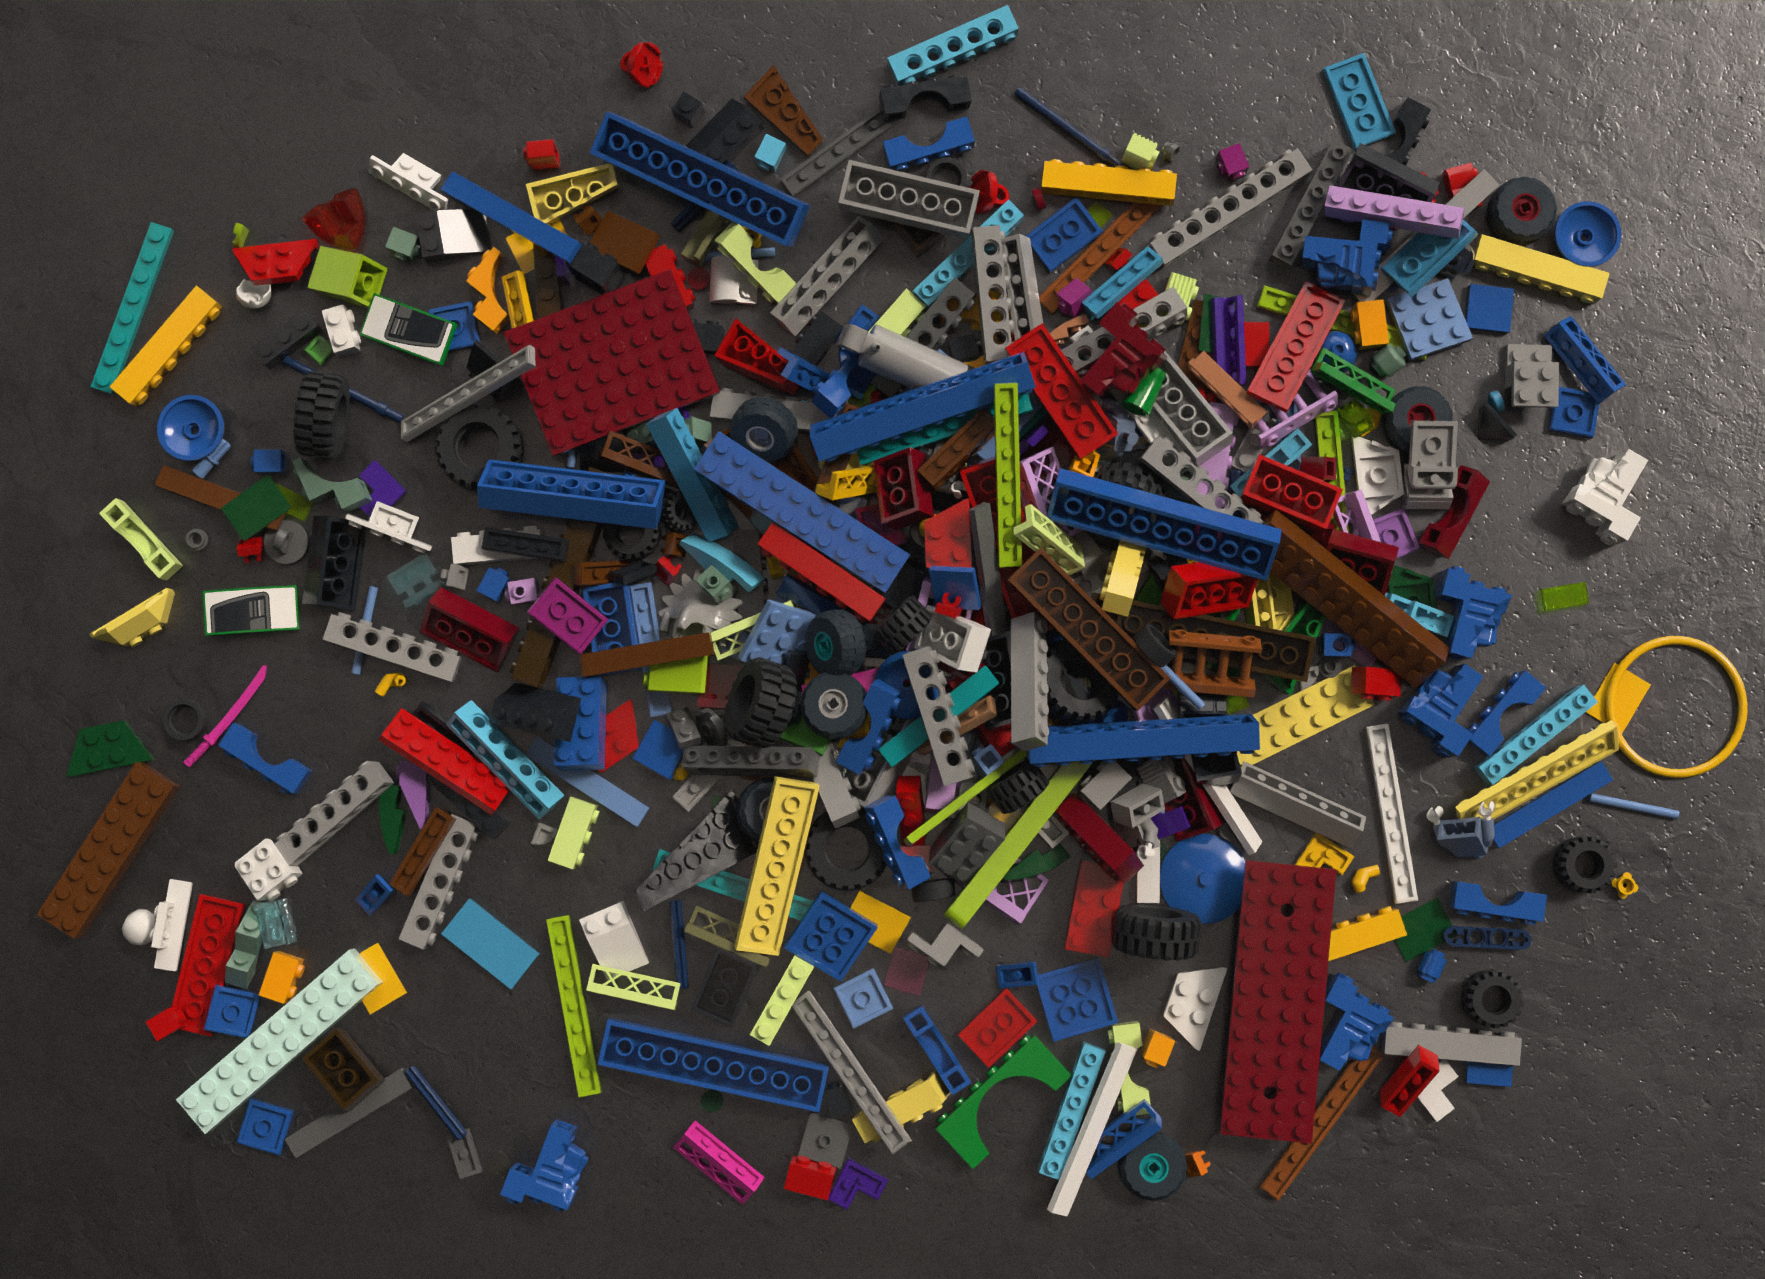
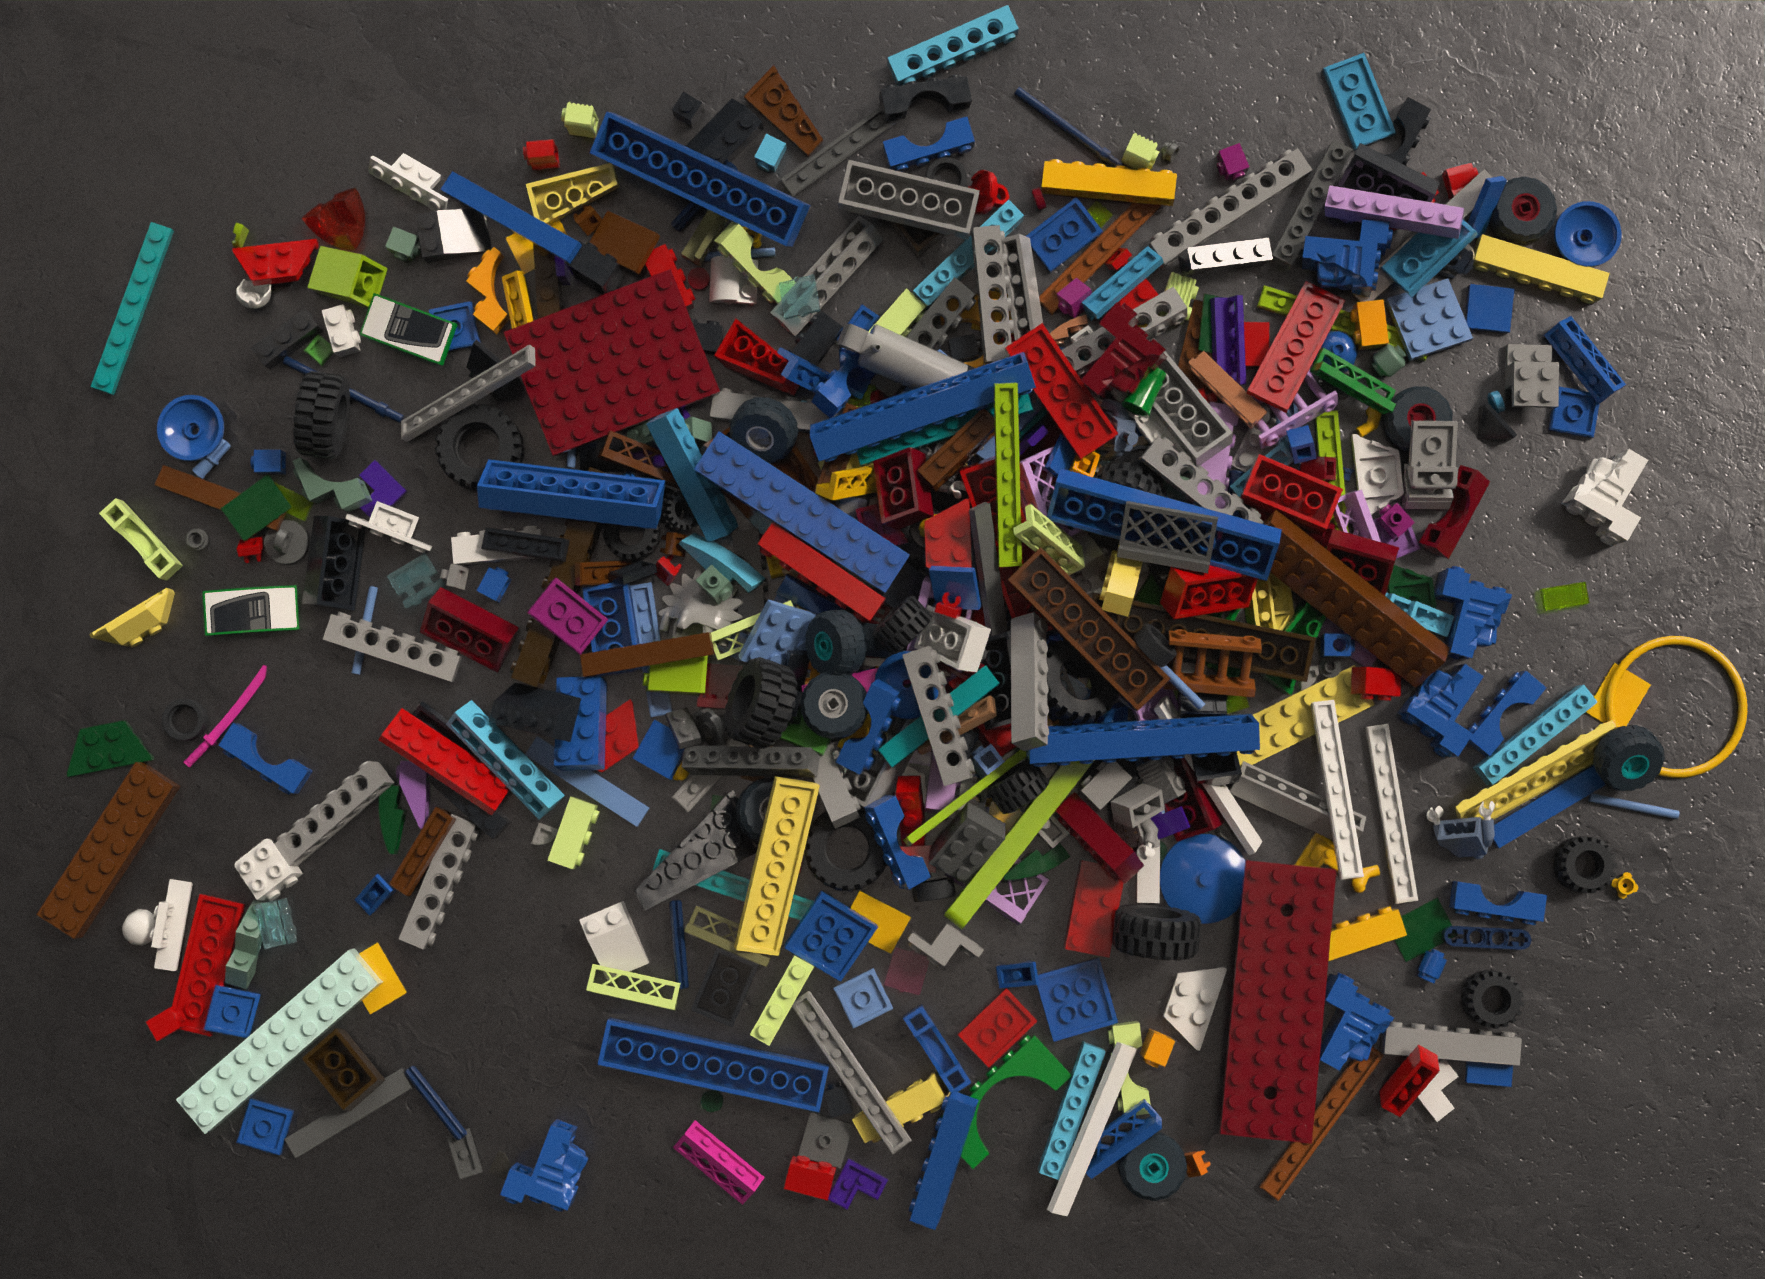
(166, 347): yellow brick -> none
(282, 977): light orange brick -> none
(390, 680): yellow arm -> none
(490, 943): dark azure tile -> none
(522, 591): lavender brick -> none
(574, 1006): lime plate -> none
(580, 120): none -> yellowish green brick
(643, 64): red tile -> none
(799, 296): none -> clear light blue piece
(944, 1159): none -> blue brick
(1061, 456): none -> blue tile
(1167, 555): none -> dark grey fence
(1211, 257): none -> arch
(1301, 444): none -> blue brick
(1337, 790): none -> white tile
(1355, 418): clear neon green brick -> none
(1394, 520): none -> magenta brick
(1486, 204): none -> blue tile
(1628, 758): none -> black wheel

